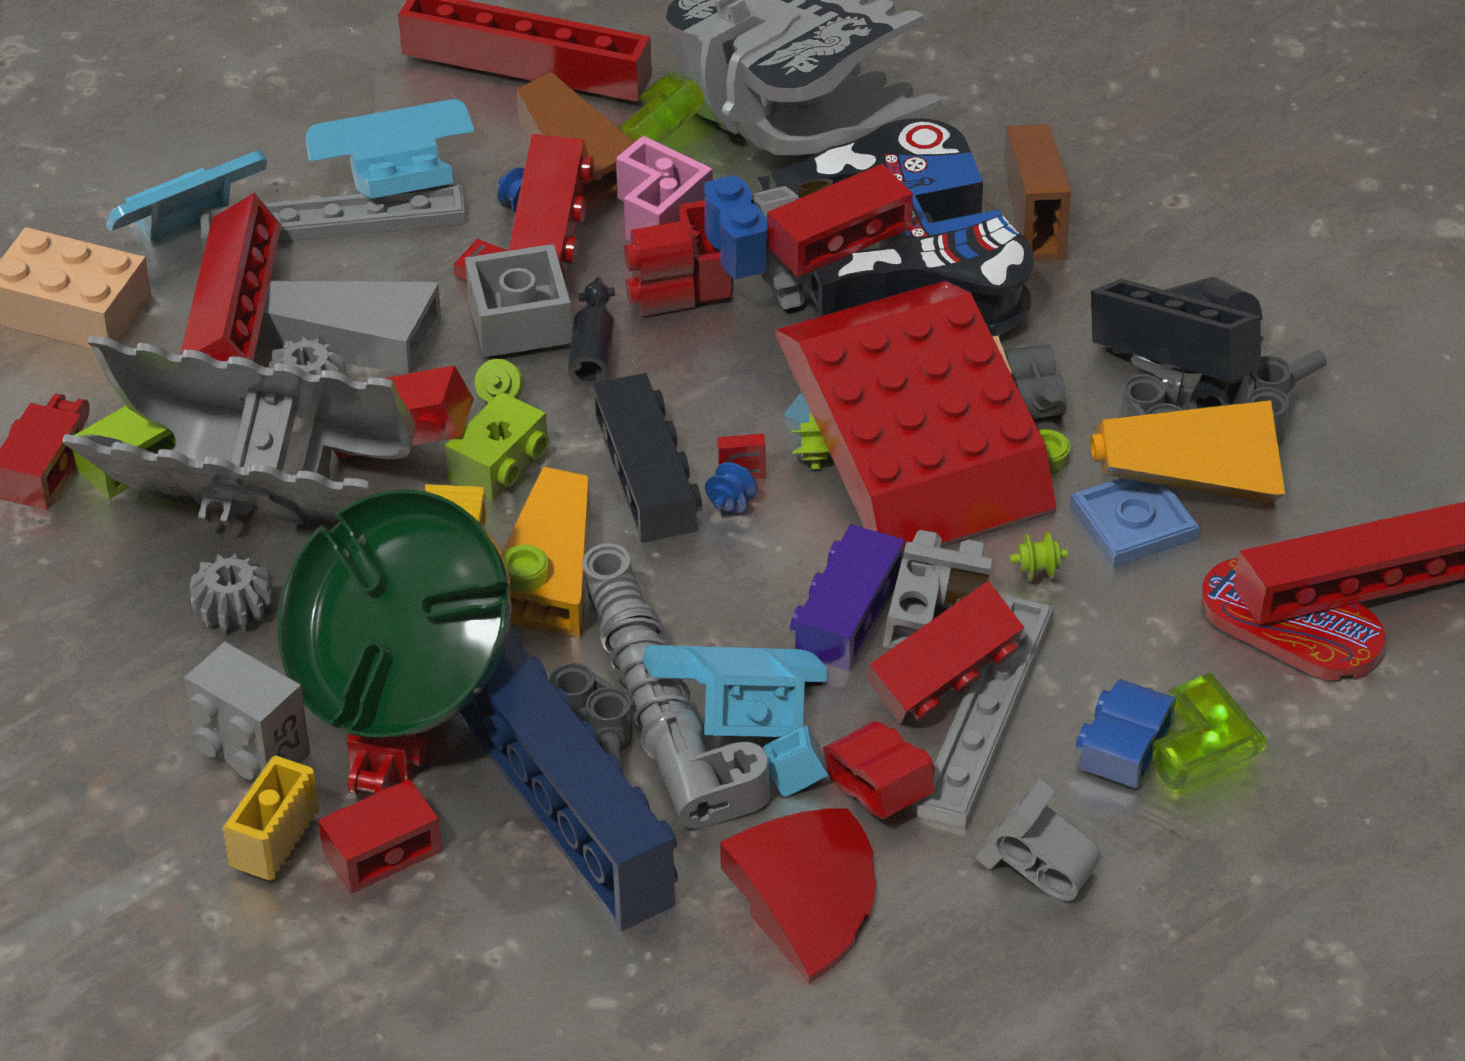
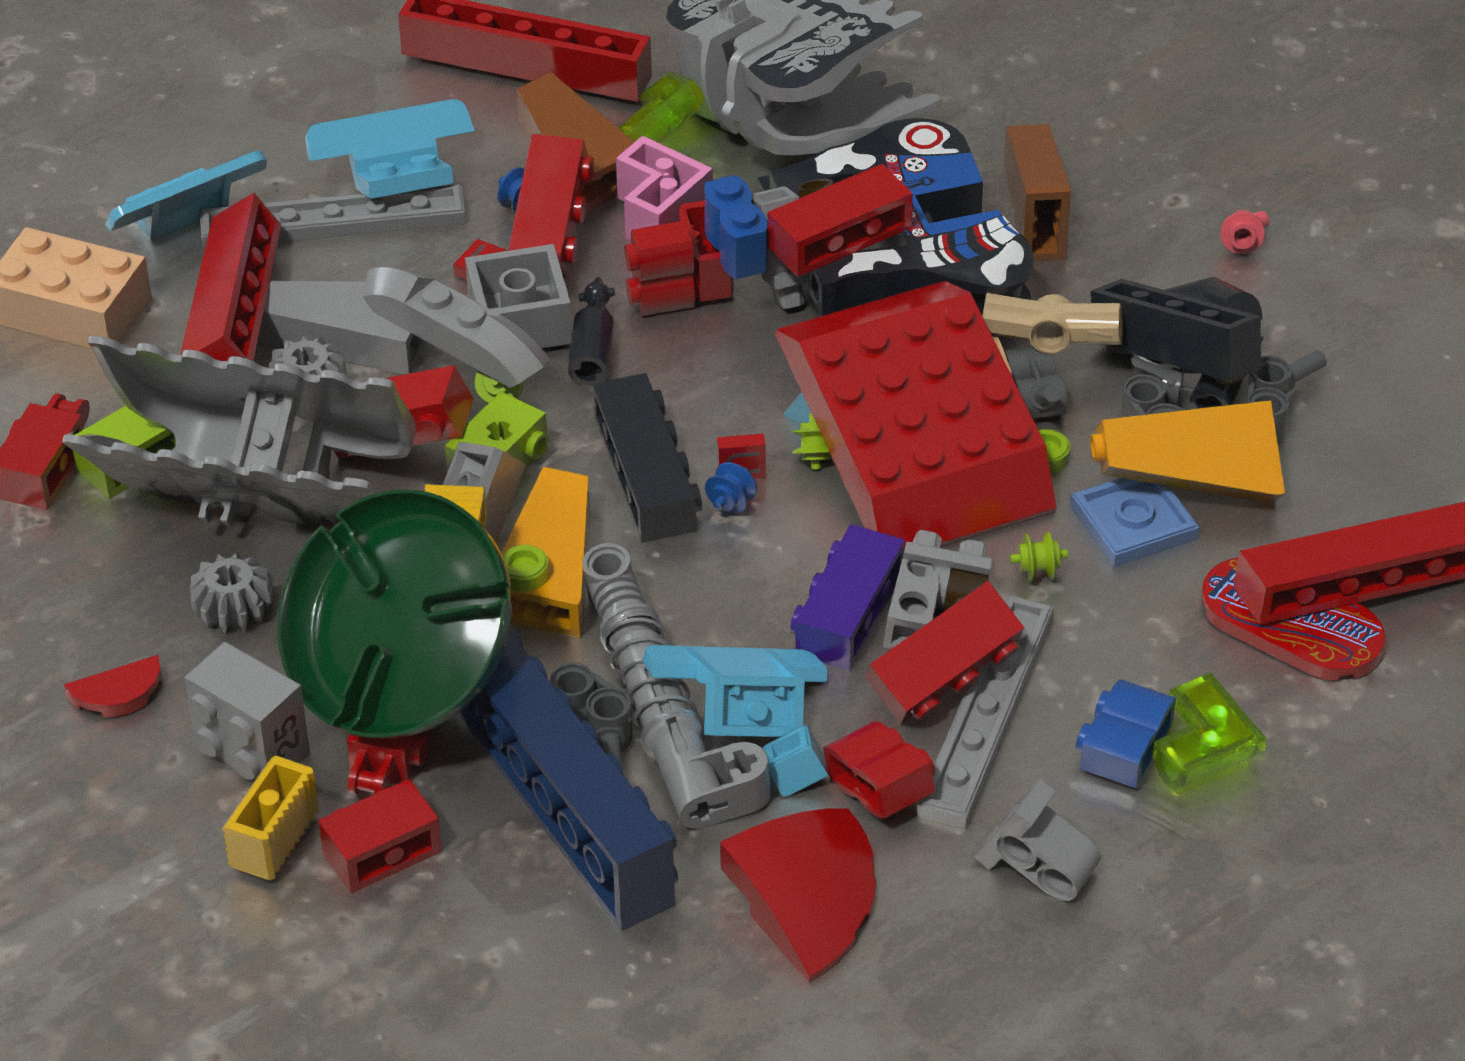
(117, 690): none -> red tile
(454, 324): none -> light grey brick
(490, 469): none -> light grey slope
(1073, 321): none -> tan piece
(1244, 231): none -> coral plate

